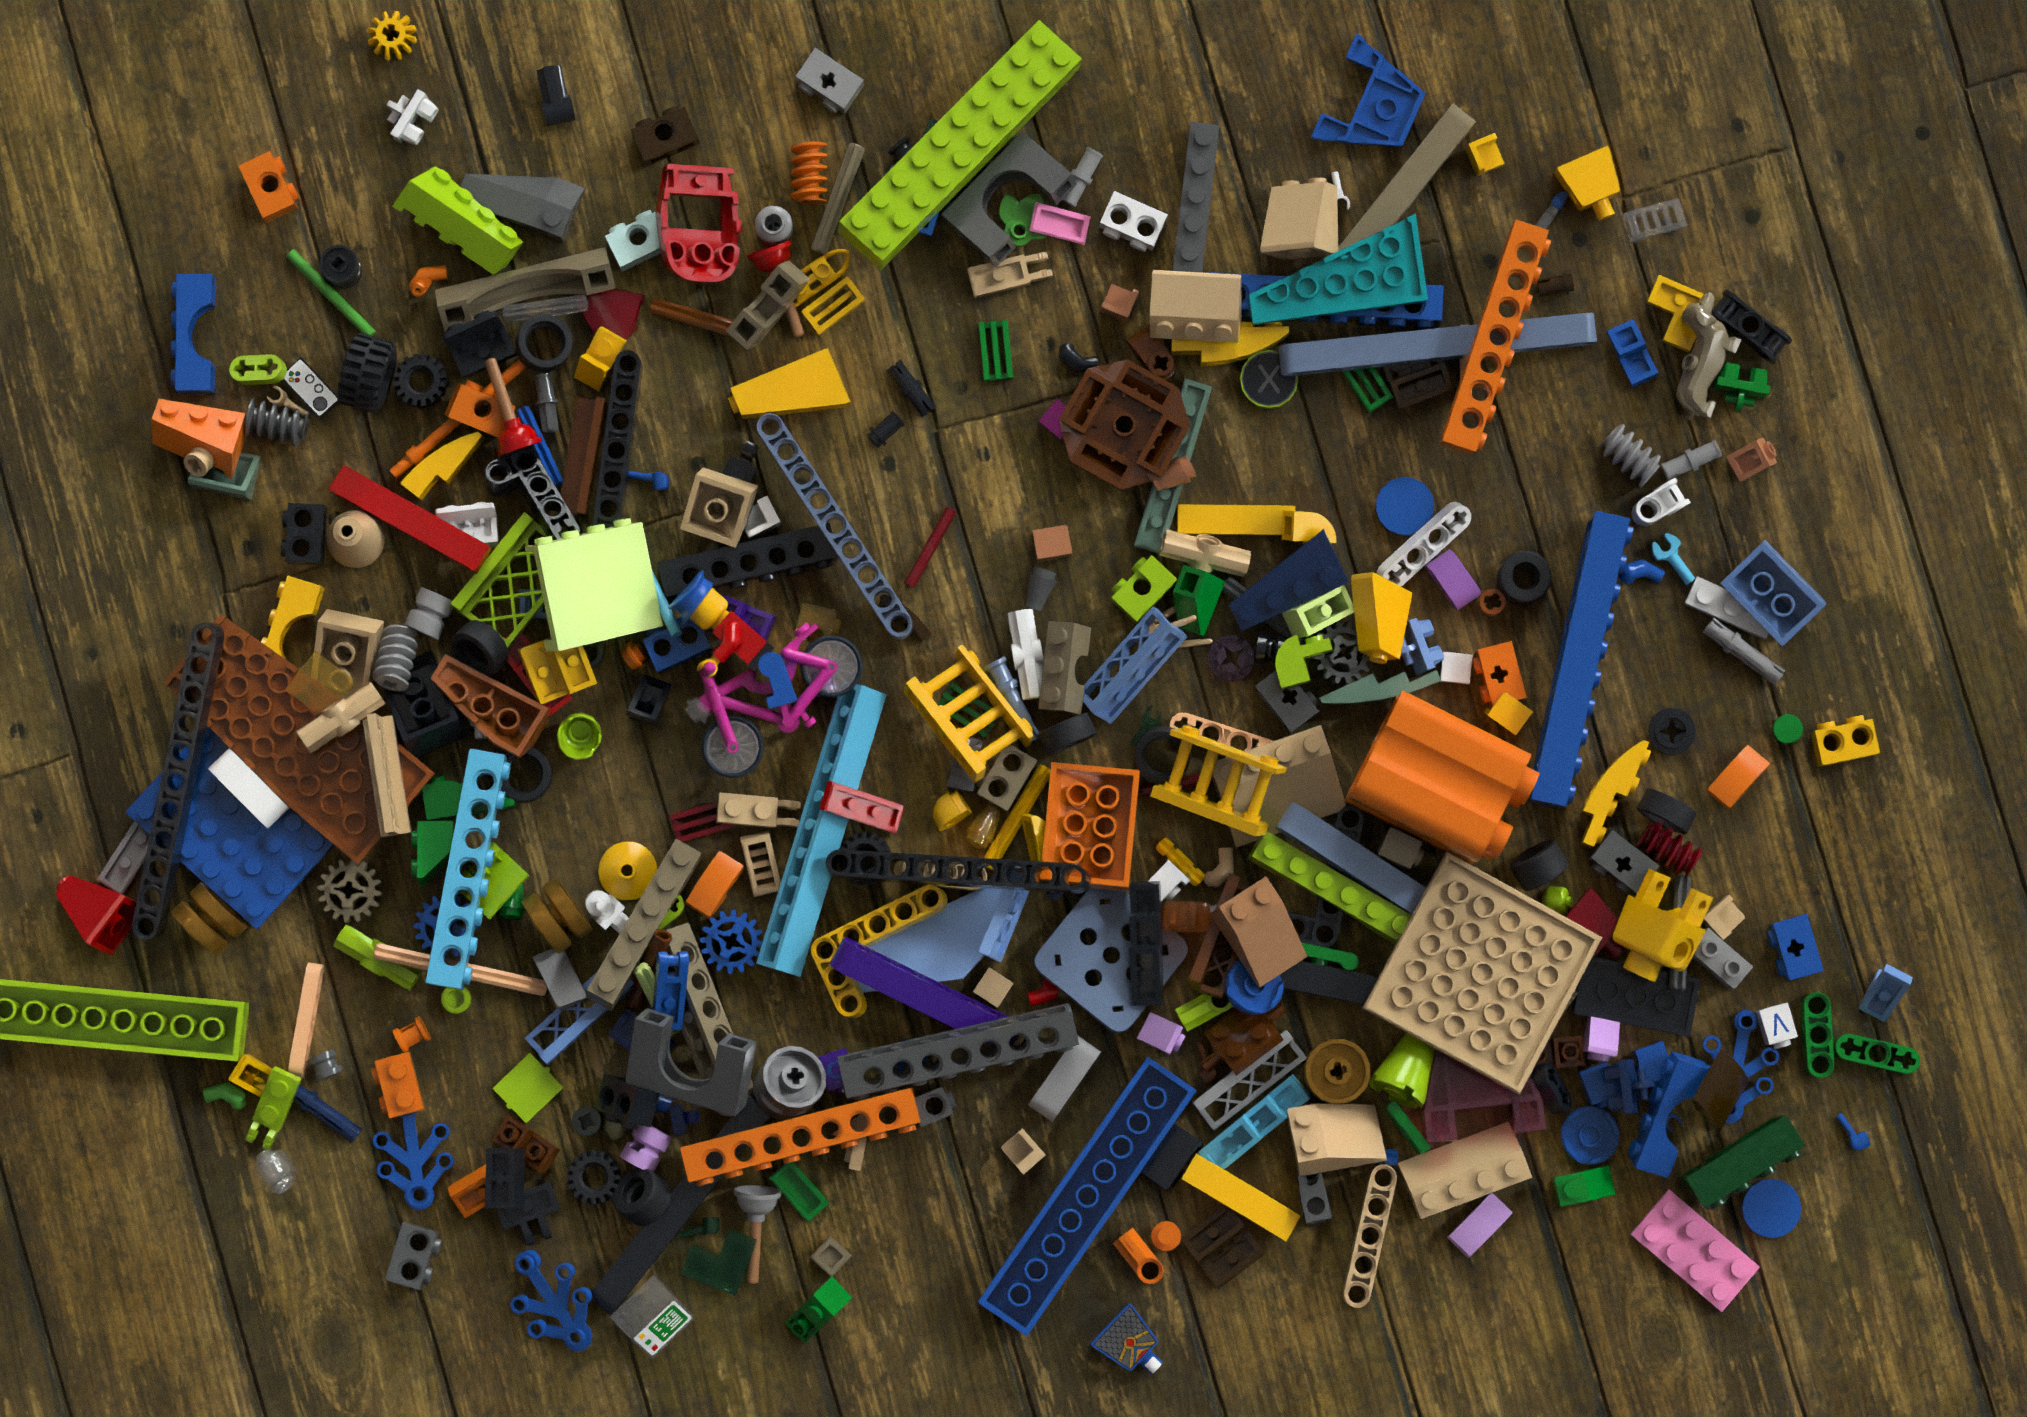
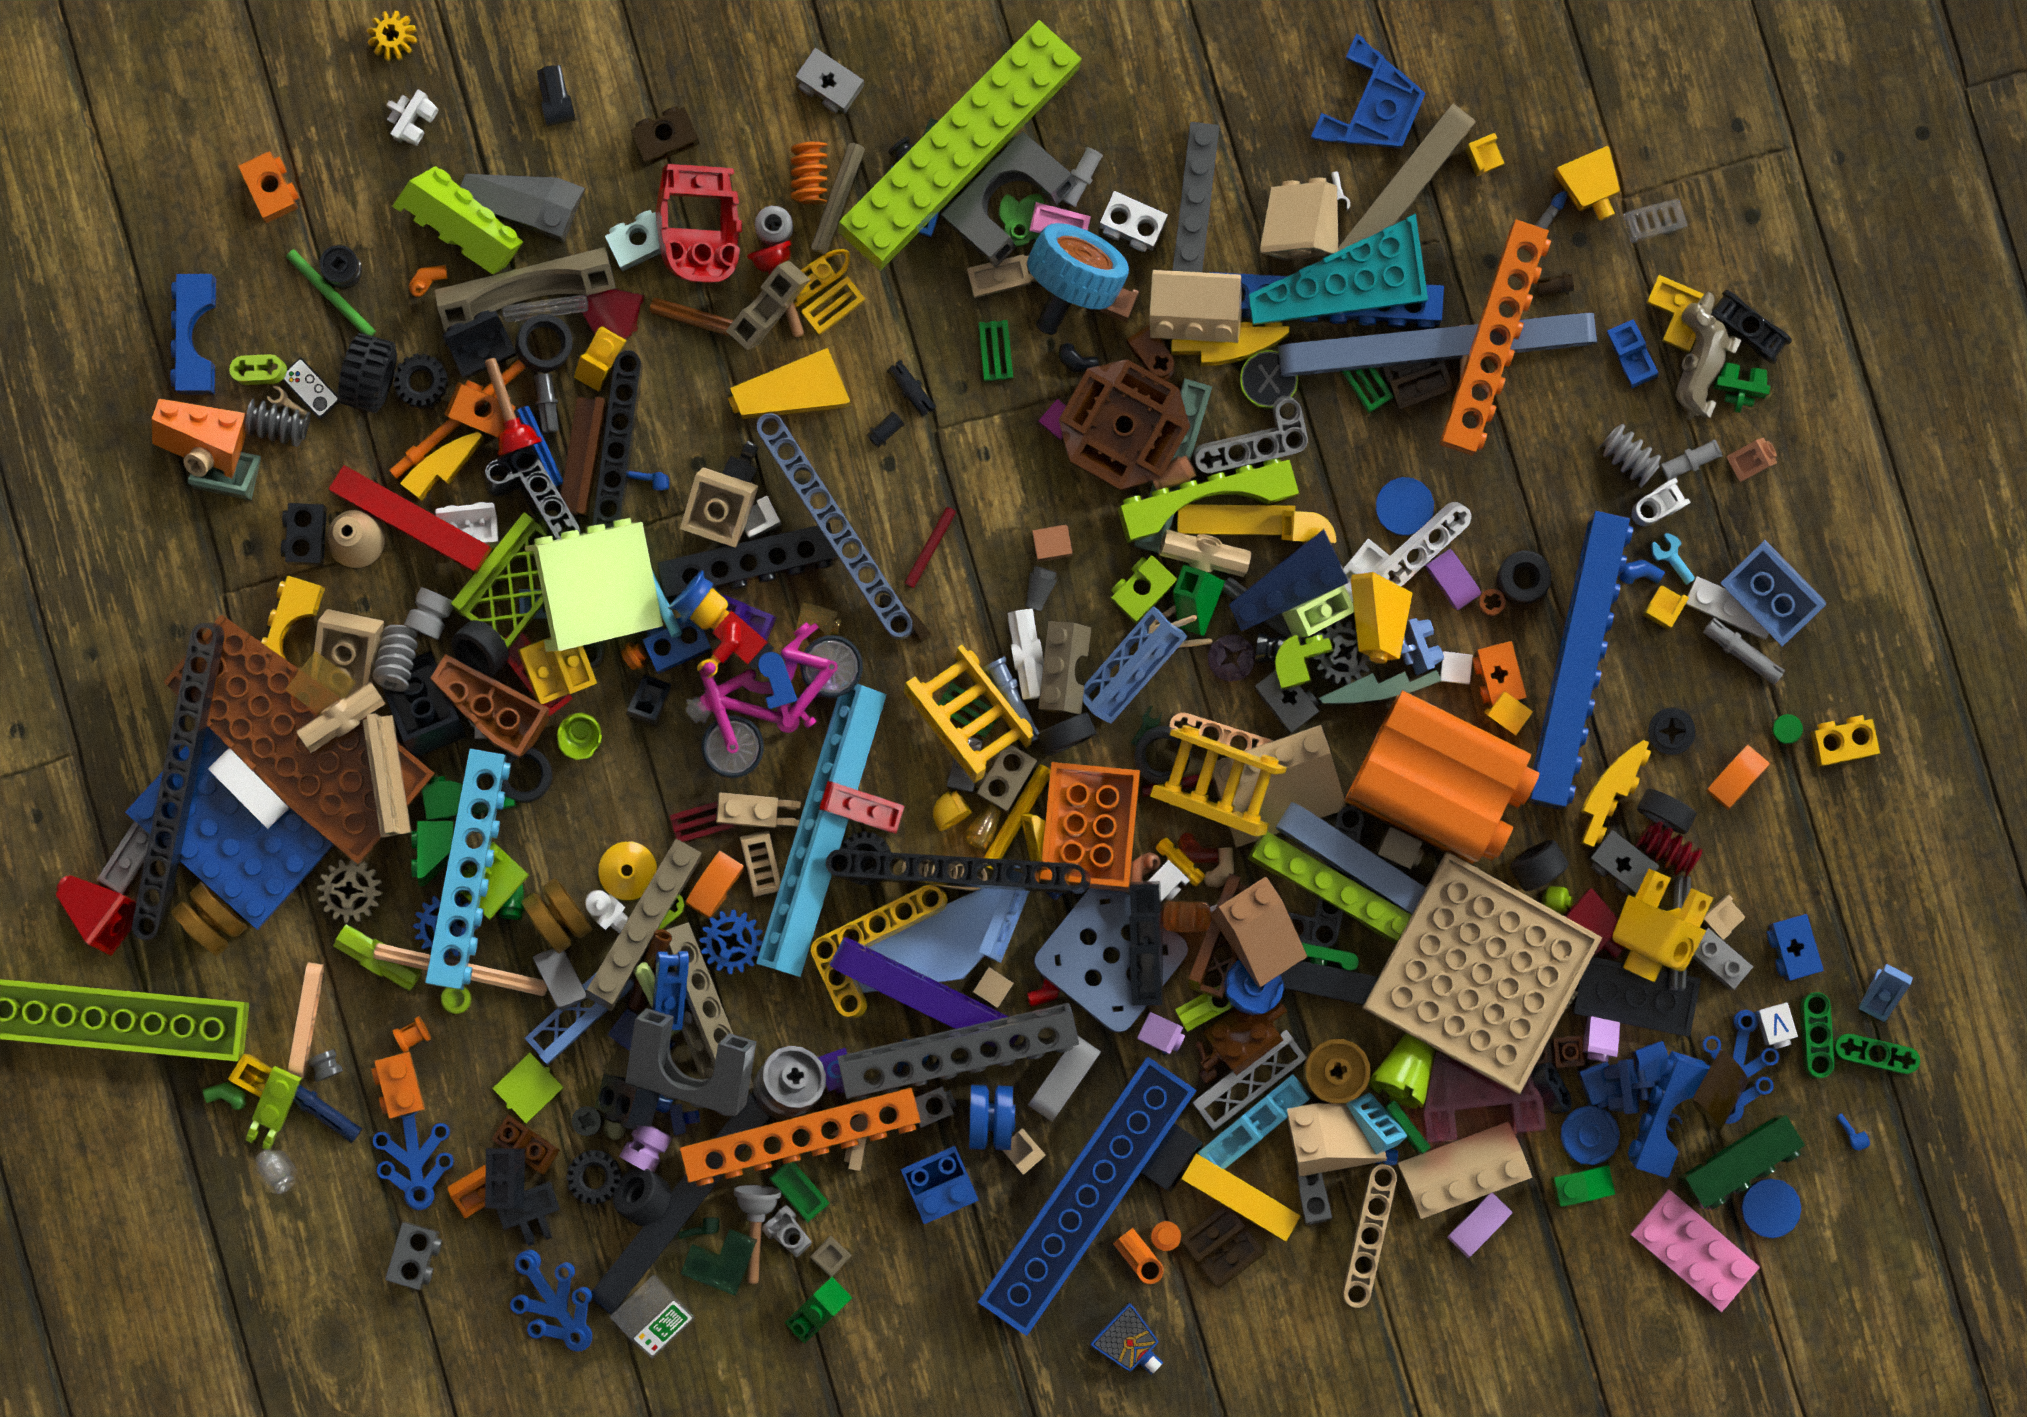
(783, 1227): none -> light grey plate
(939, 1184): none -> blue slope
(991, 1117): none -> blue wheel
(1076, 271): none -> dark azure wheel
(1143, 865): none -> nougat arm
(1194, 851): none -> clear red arm
(1249, 441): none -> light grey beam
(1264, 484): none -> lime arch
(1364, 561): none -> white slope
(1376, 1135): none -> medium azure slope
(1665, 607): none -> yellow panel

